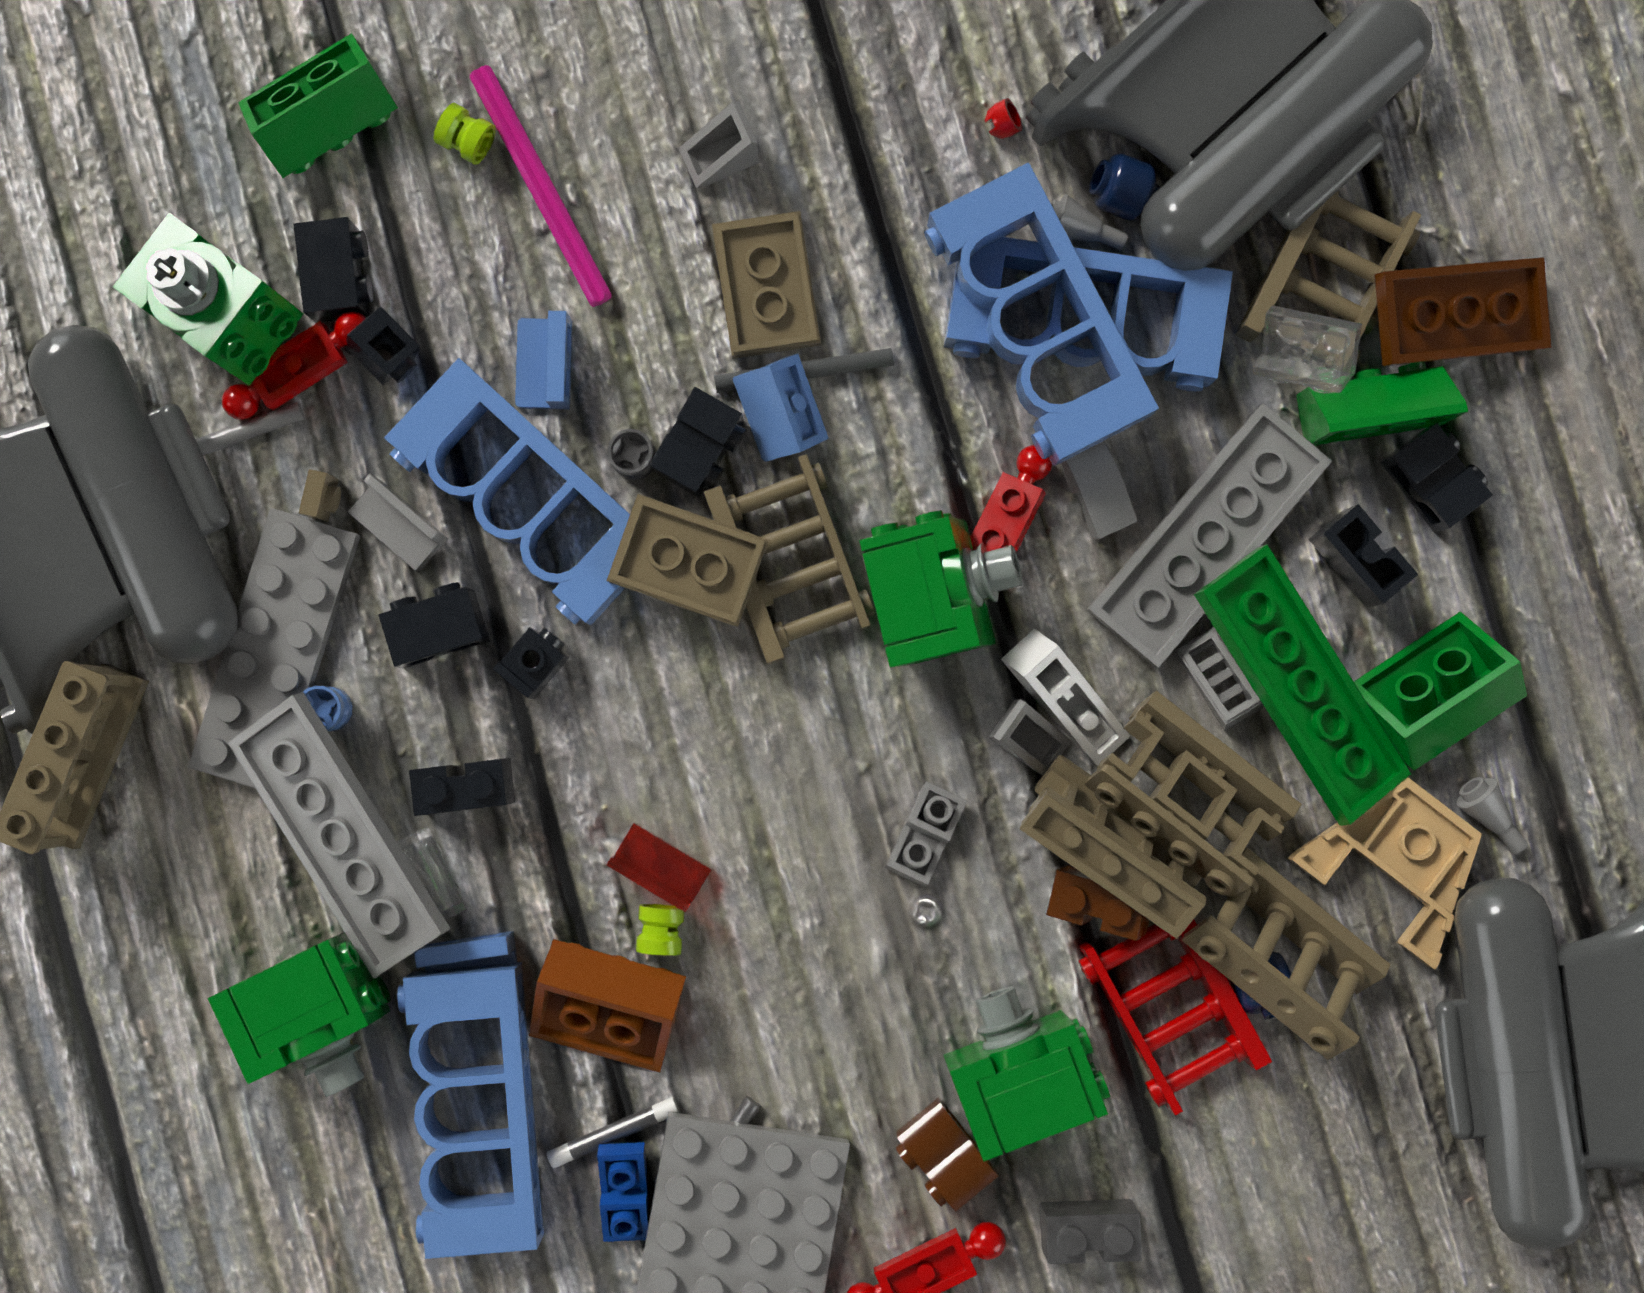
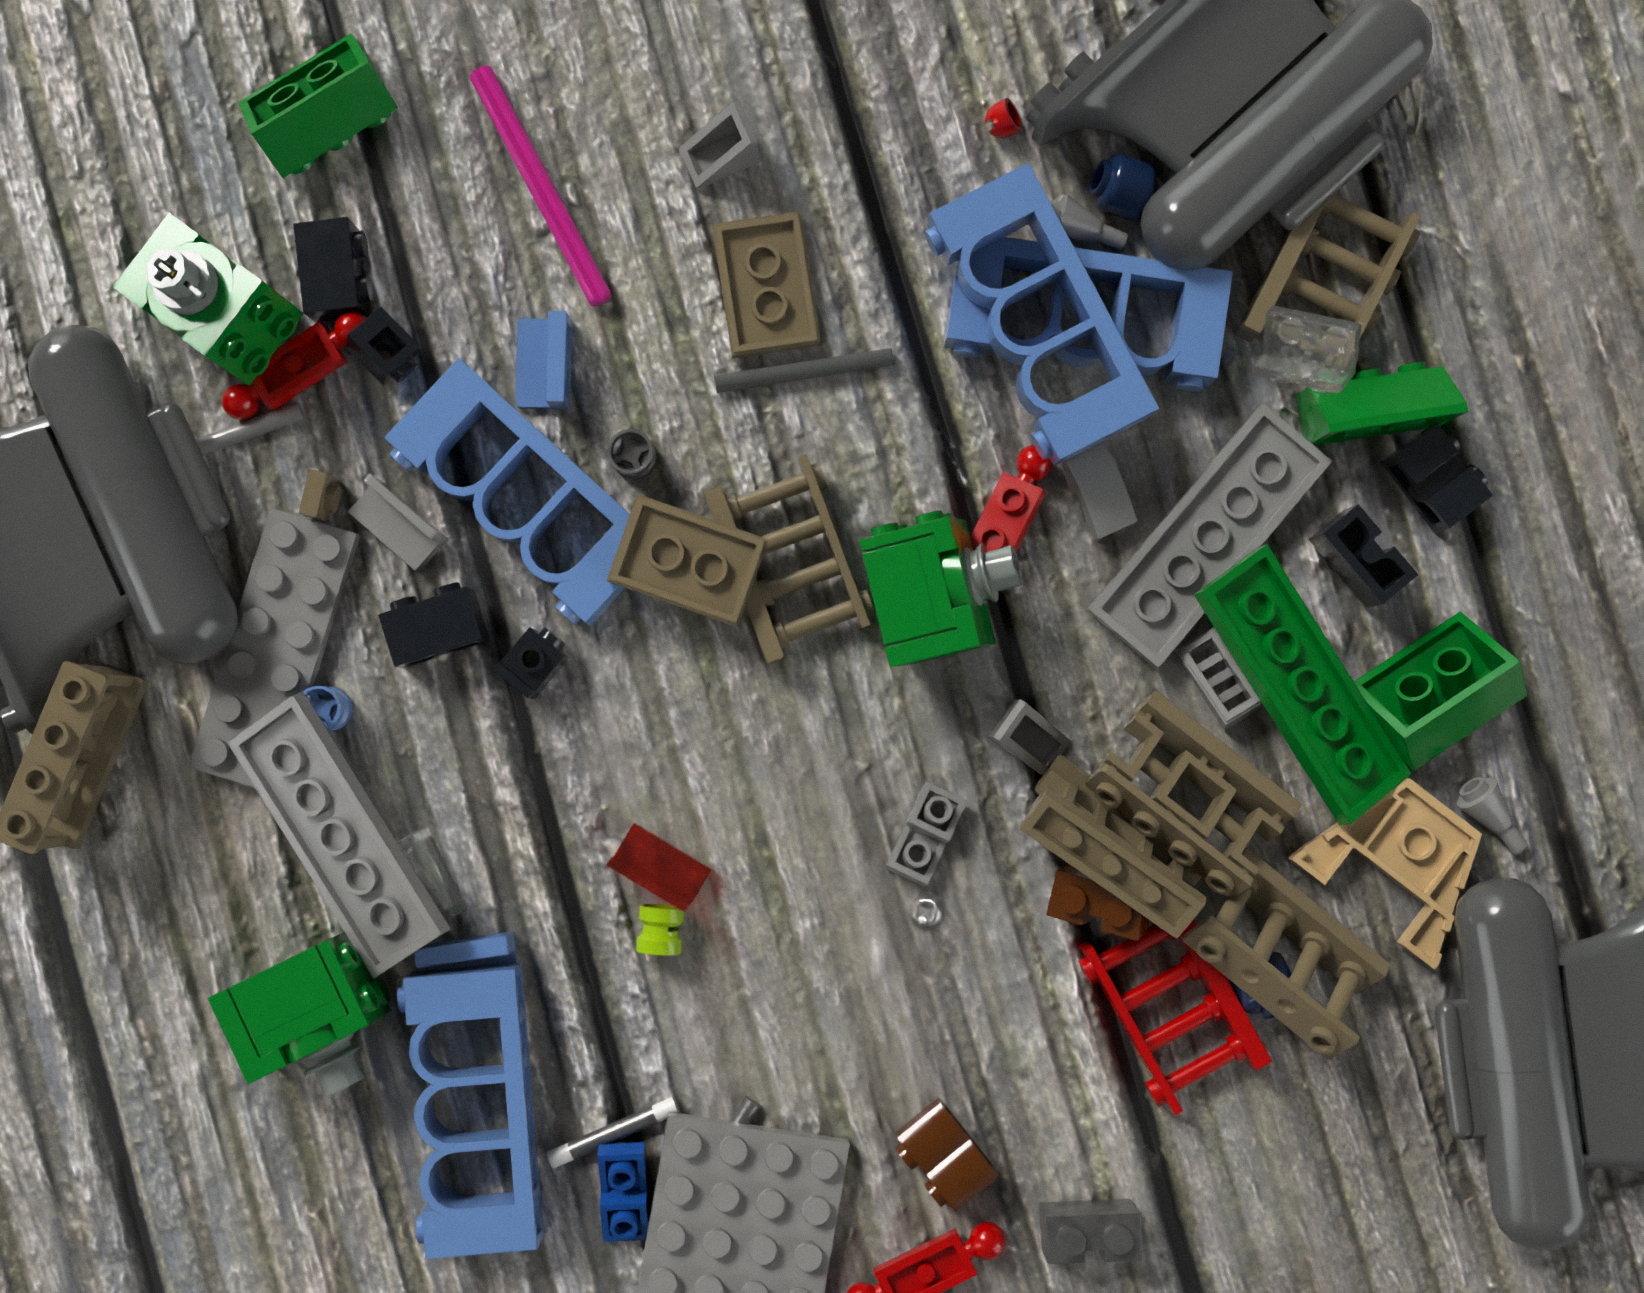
(442, 790): black brick -> none
(464, 133): lime wheel -> none
(606, 1005): dark orange slope -> none
(698, 443): black brick -> none
(780, 408): medium blue panel -> none
(1025, 1076): green piece -> none
(1065, 695): white slope -> none
(1462, 311): reddish brown plate -> none

